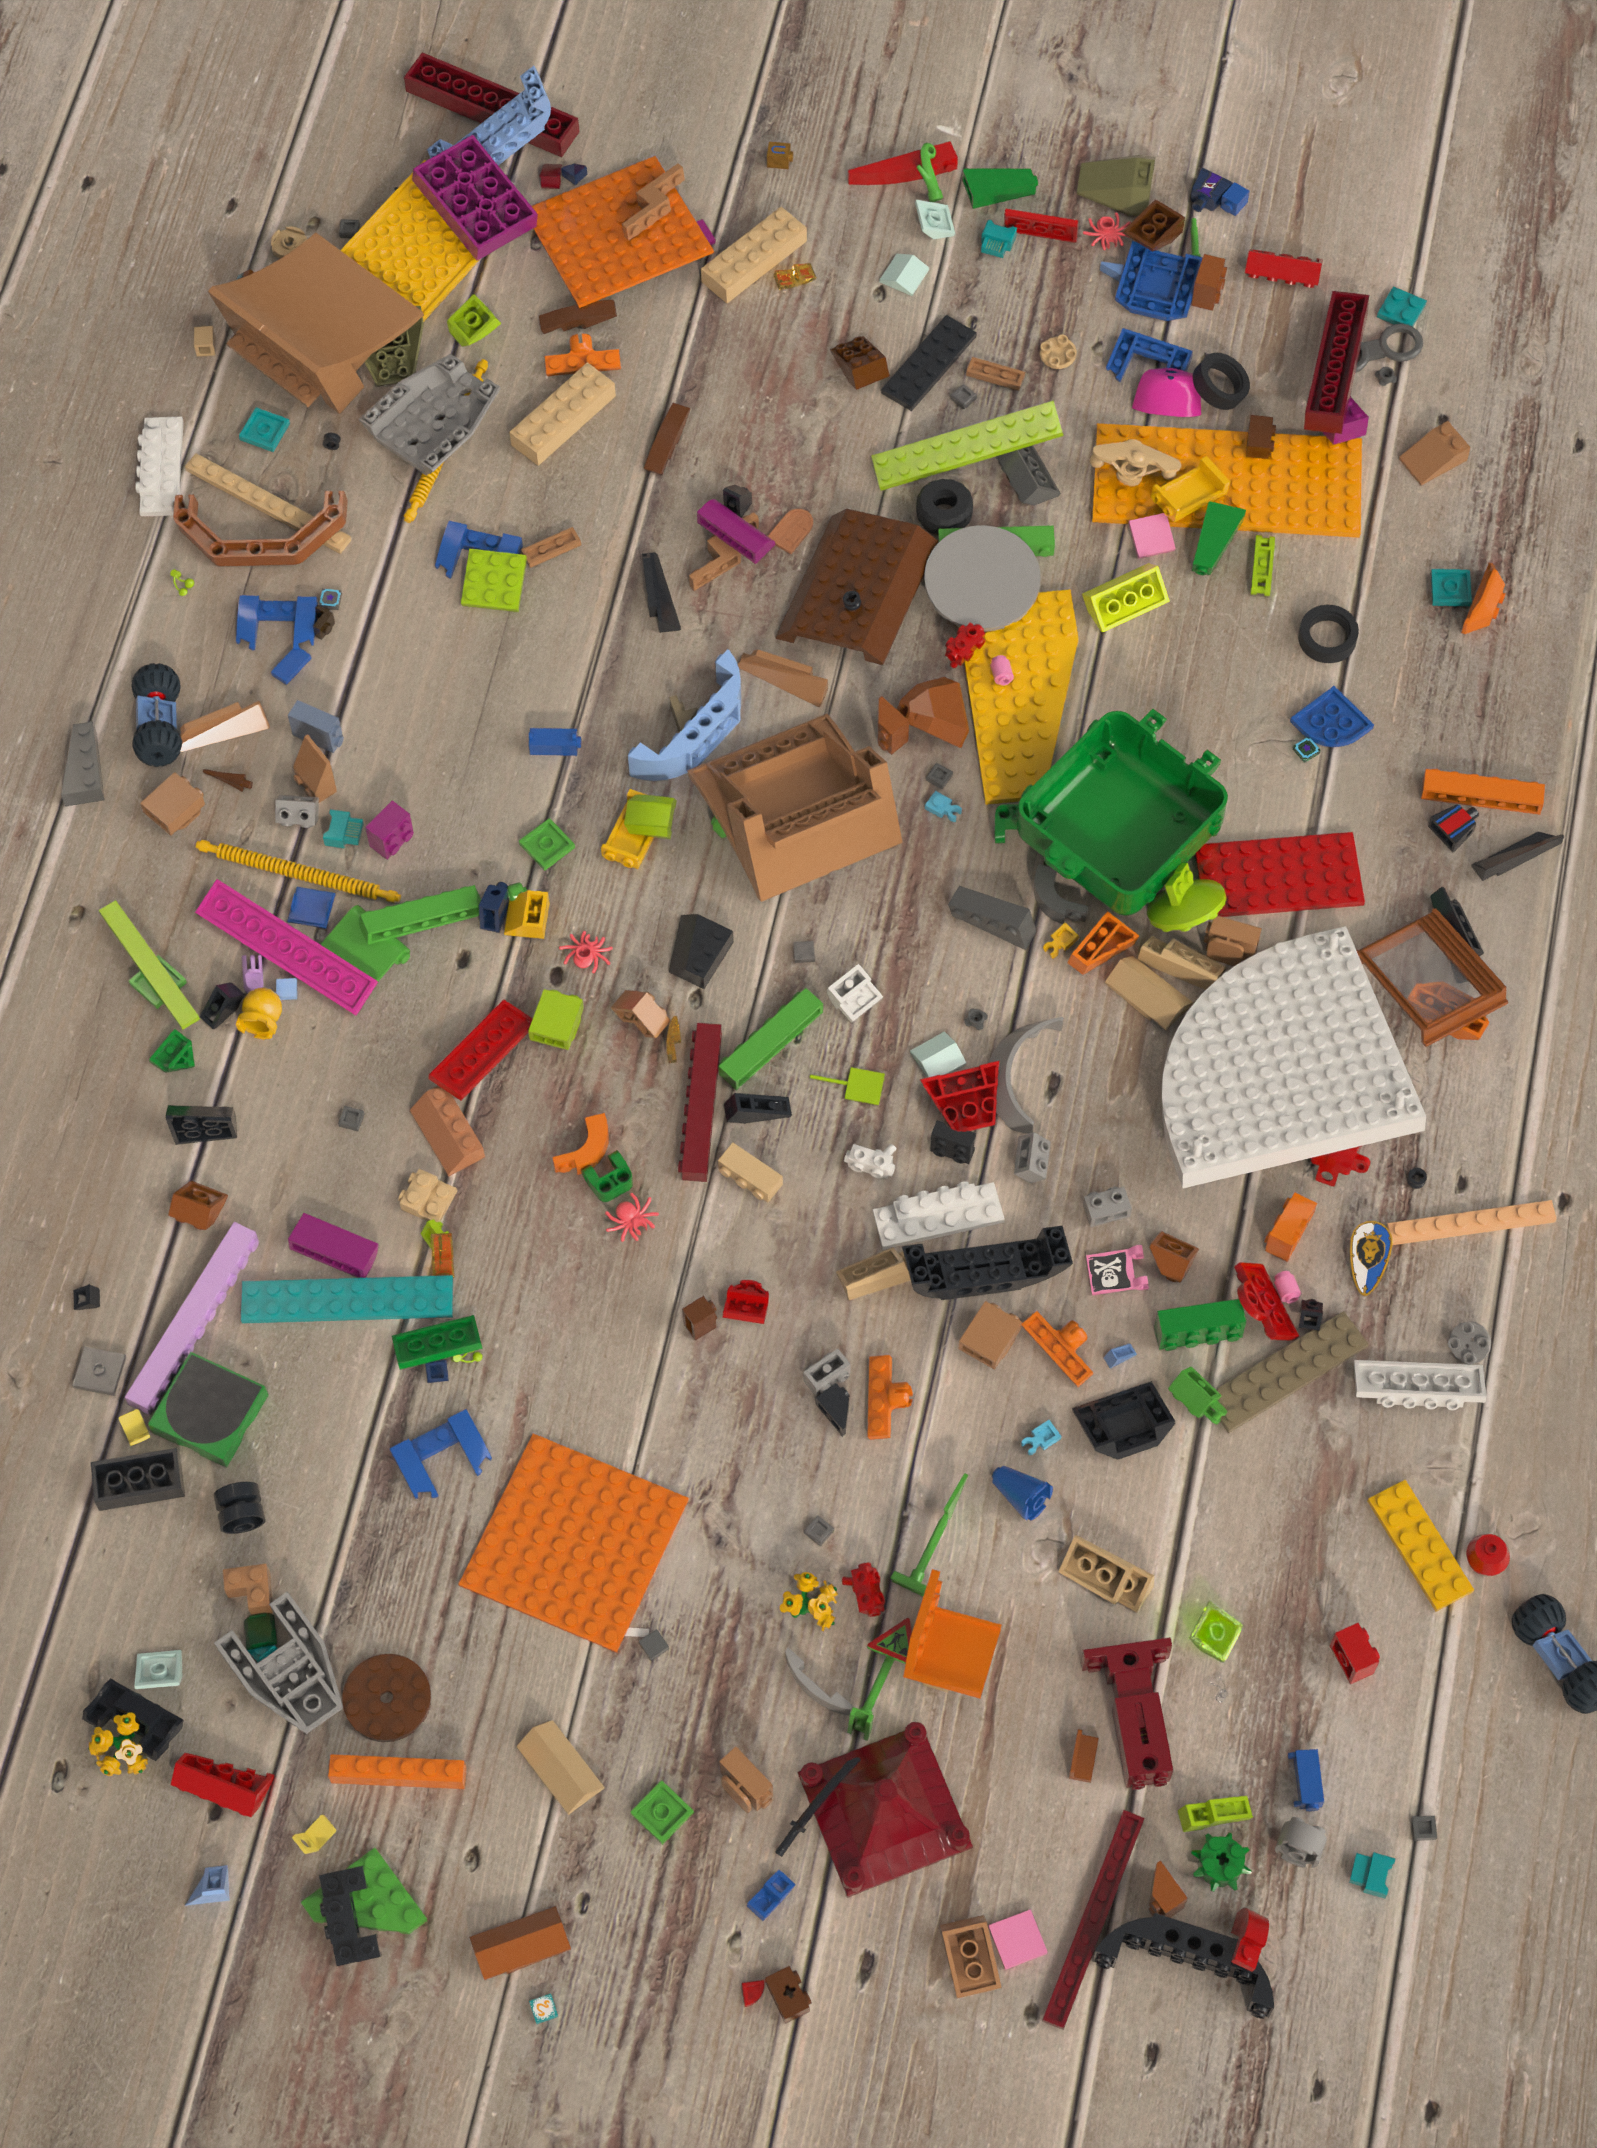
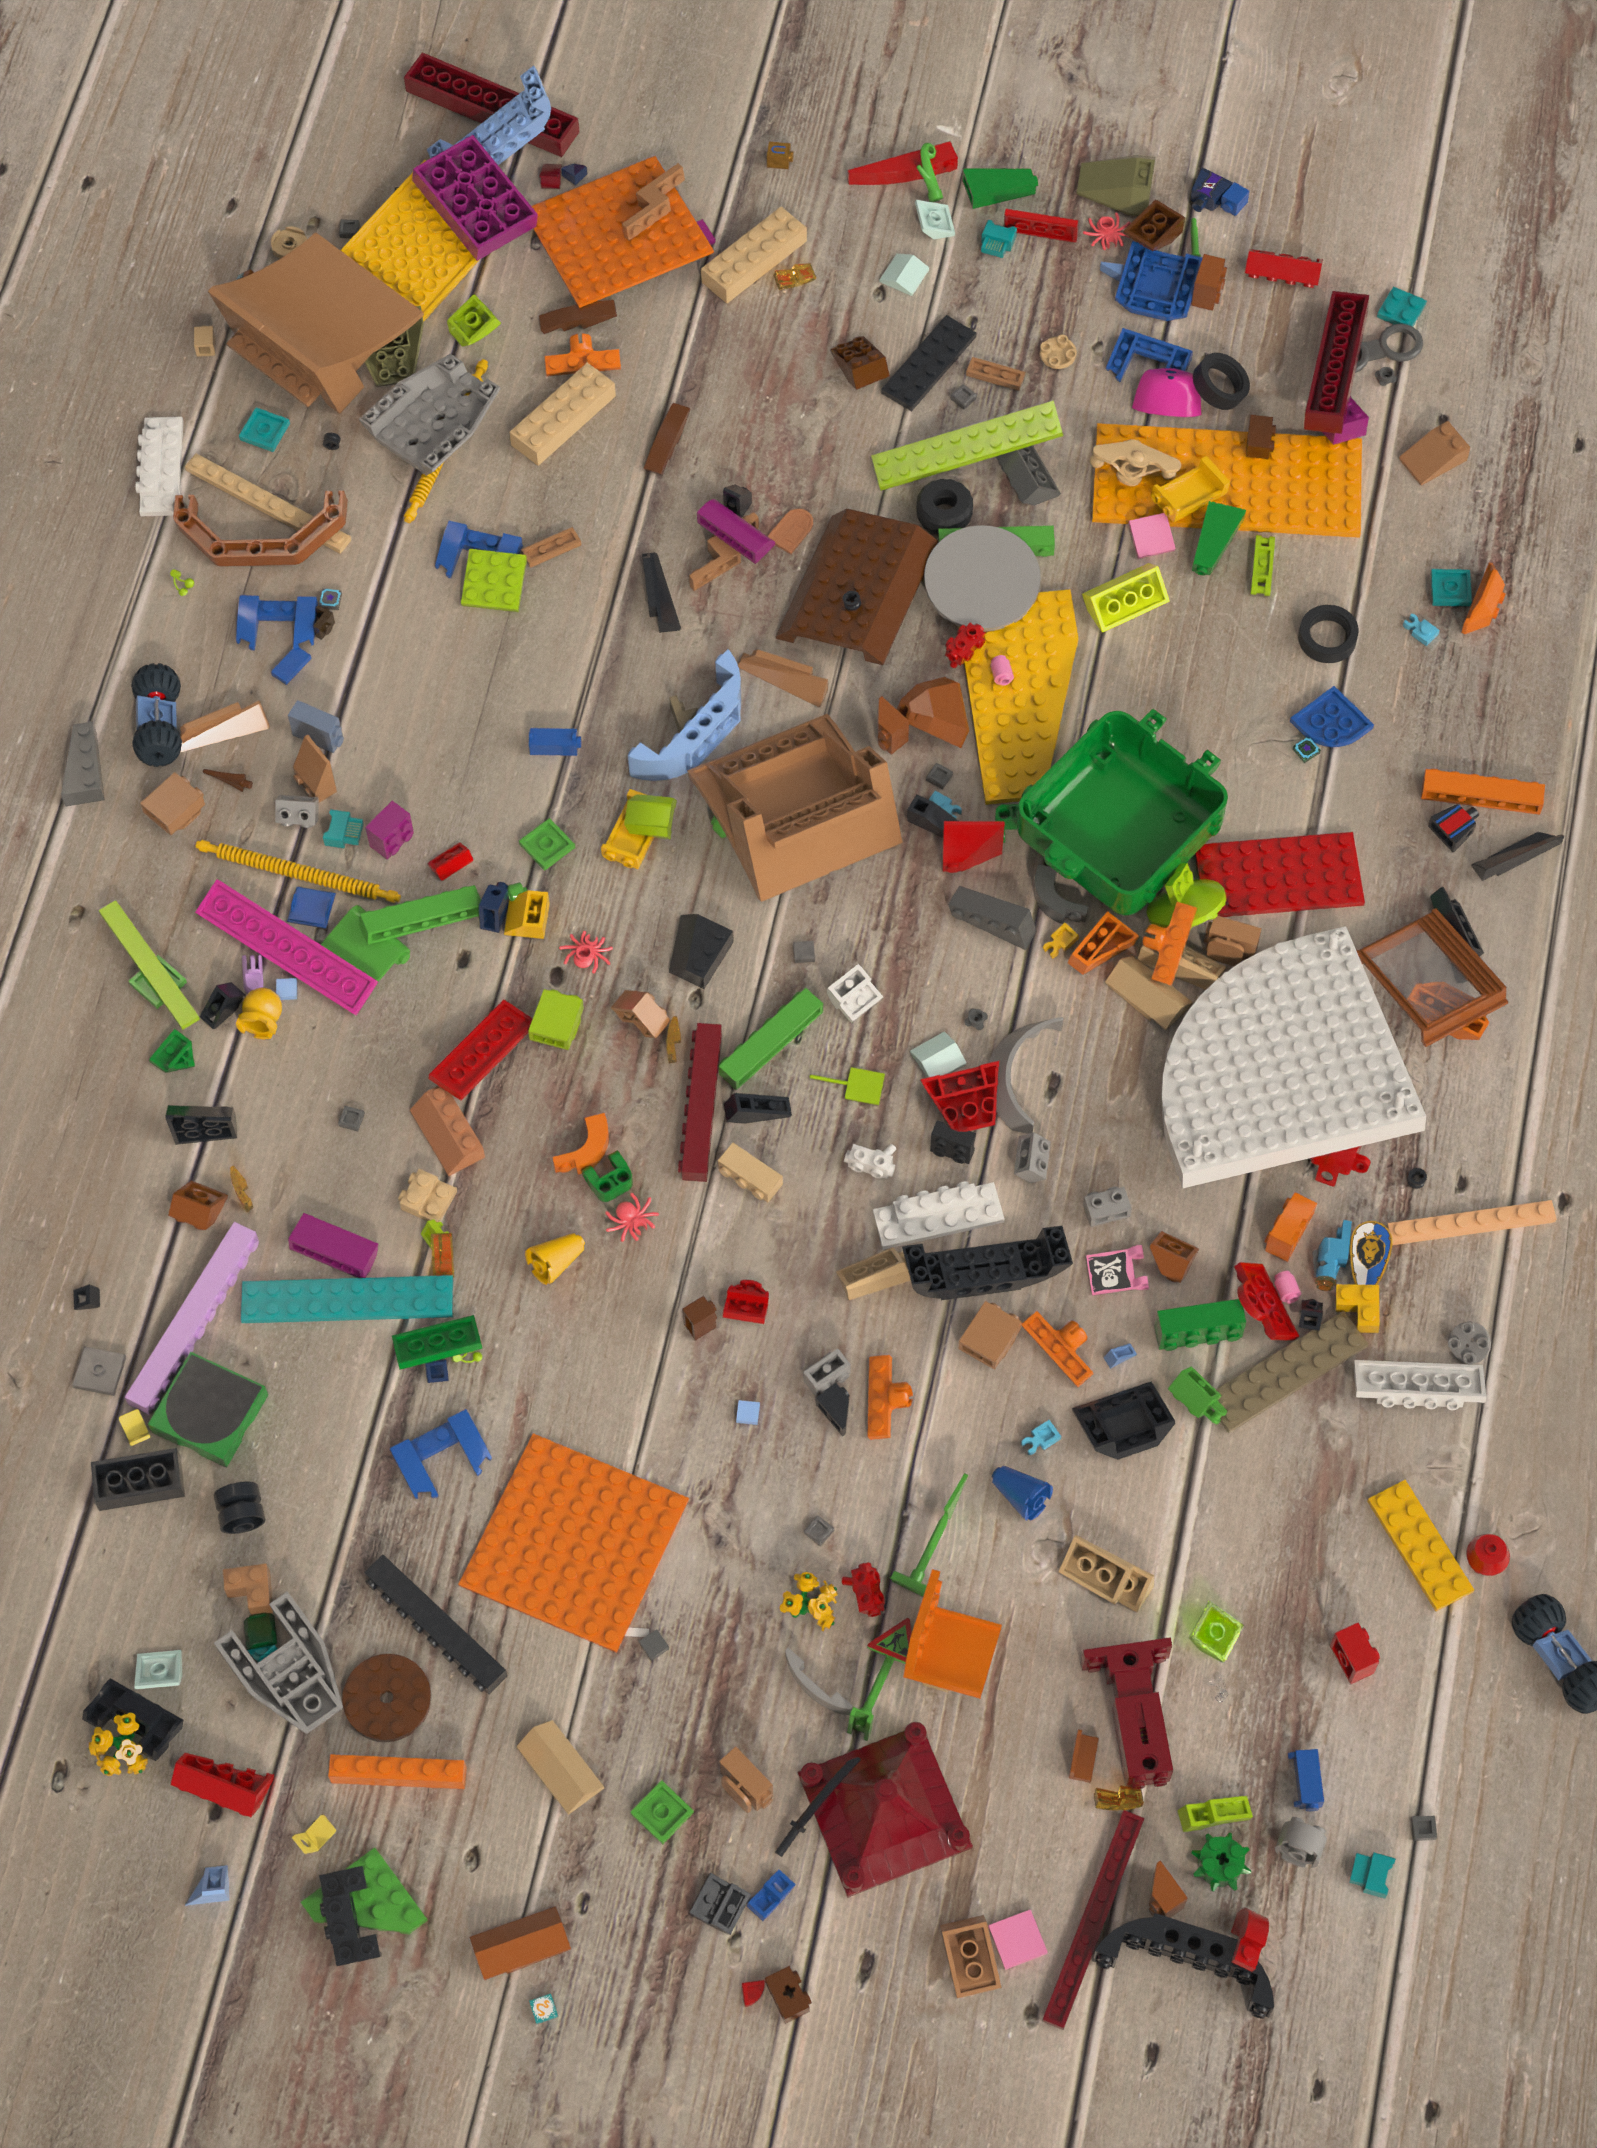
(240, 1186): none -> clear yellow slope
(435, 1624): none -> black brick
(451, 861): none -> red slope
(554, 1256): none -> yellow cone
(719, 1903): none -> black slope
(748, 1412): none -> light blue tile
(928, 815): none -> black slope
(970, 843): none -> red slope
(1124, 1799): none -> clear yellow slope
(1170, 942): none -> orange plate
(1331, 1256): none -> dark azure plate
(1364, 1301): none -> yellow brick
(1422, 631): none -> medium azure plate

